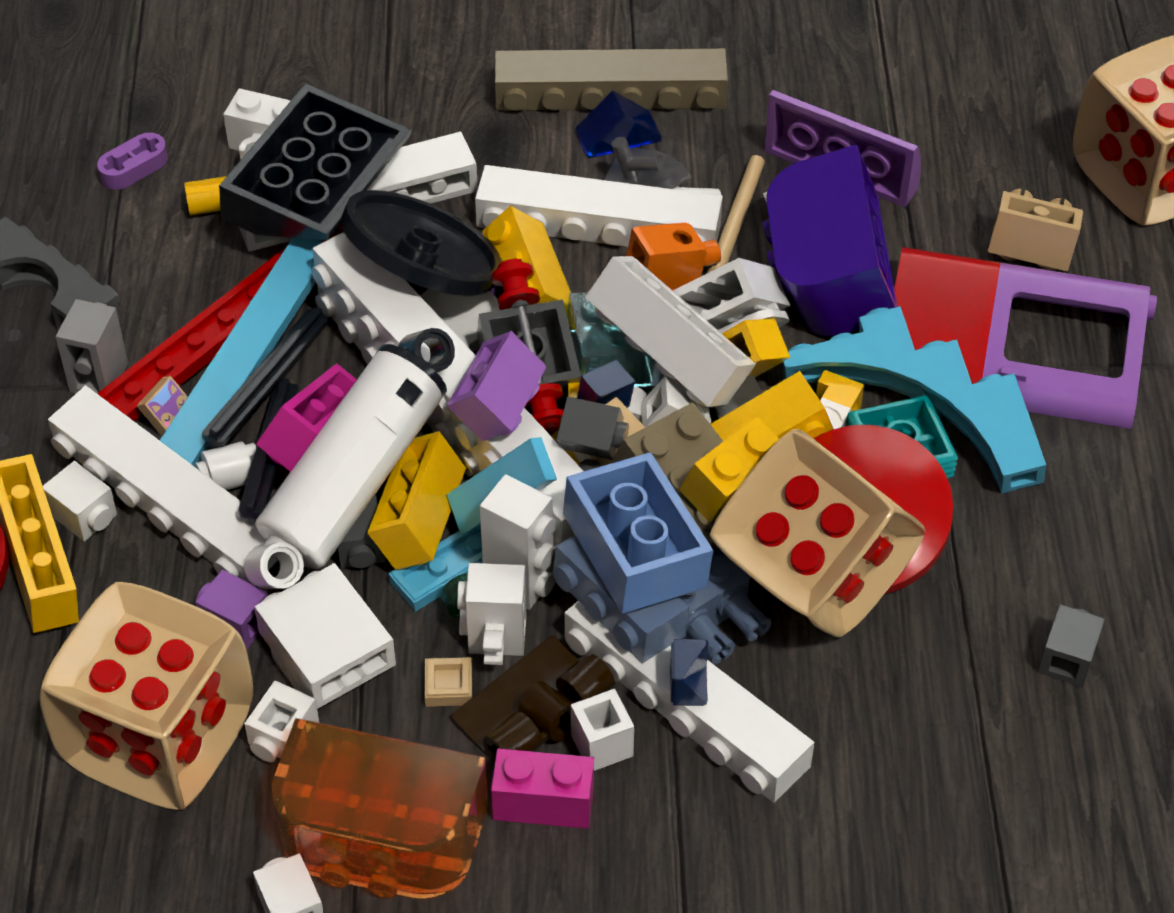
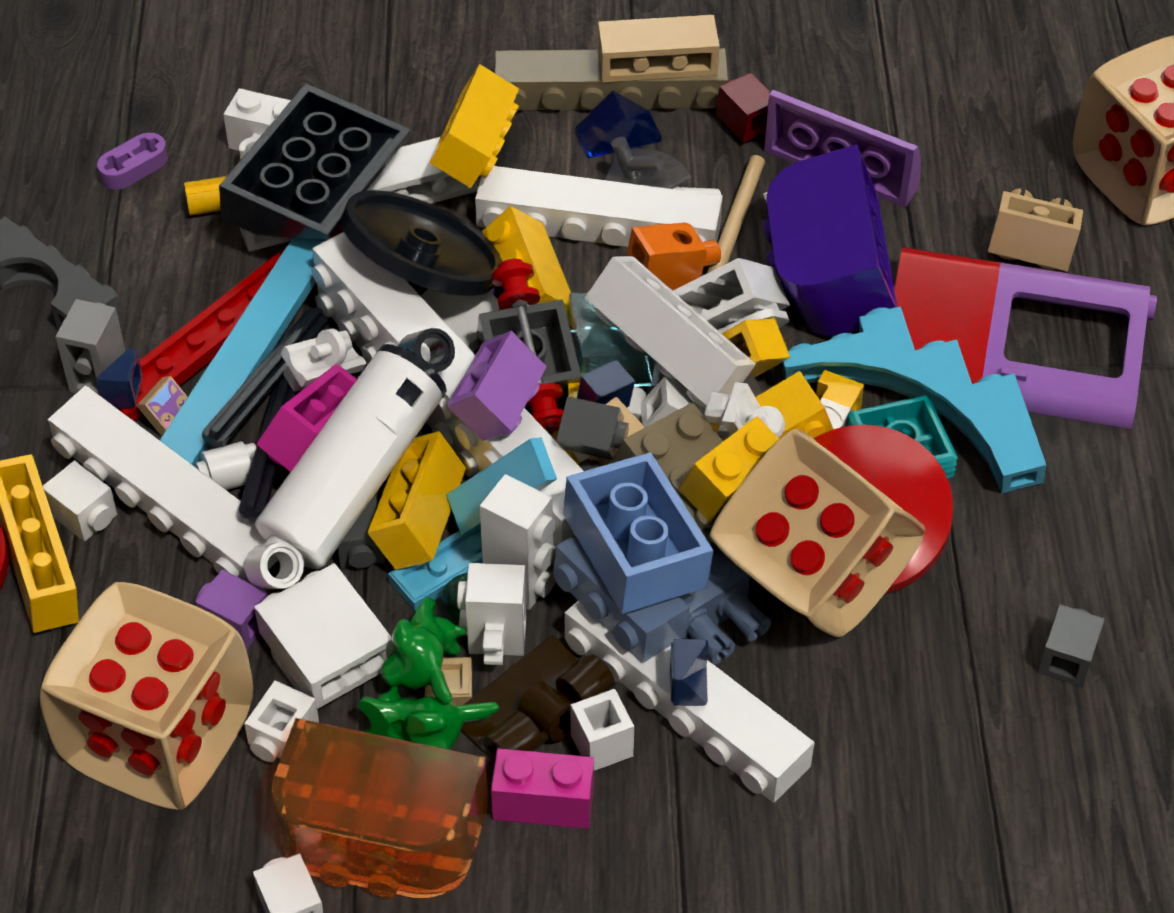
(121, 380): none -> dark blue slope
(315, 356): none -> white hips
(420, 651): none -> green animal
(421, 720): none -> green animal
(476, 127): none -> yellow brick
(658, 48): none -> tan brick
(739, 408): none -> white hips
(744, 106): none -> dark red brick

